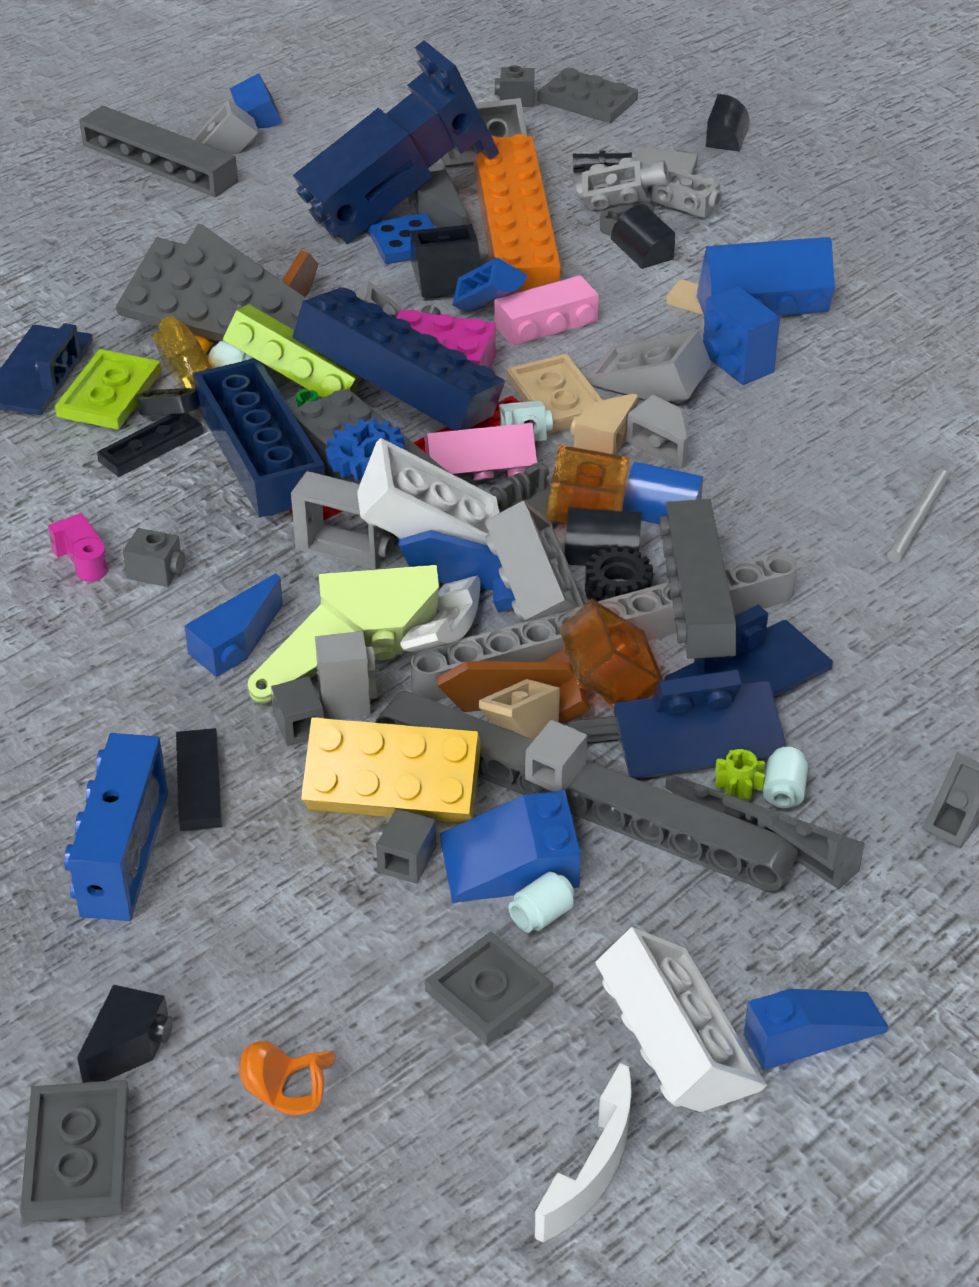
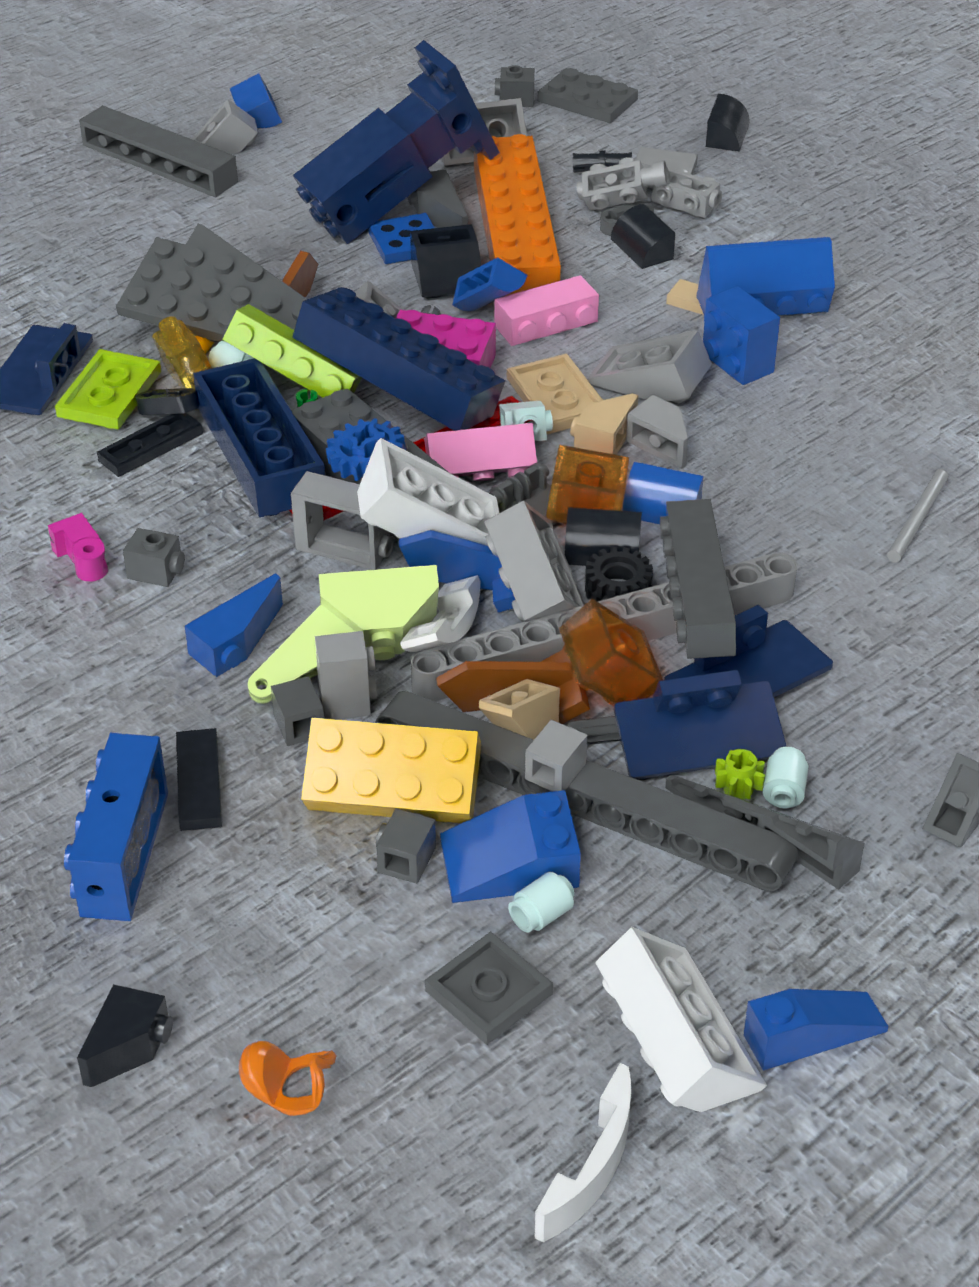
(75, 1151): dark grey plate -> none

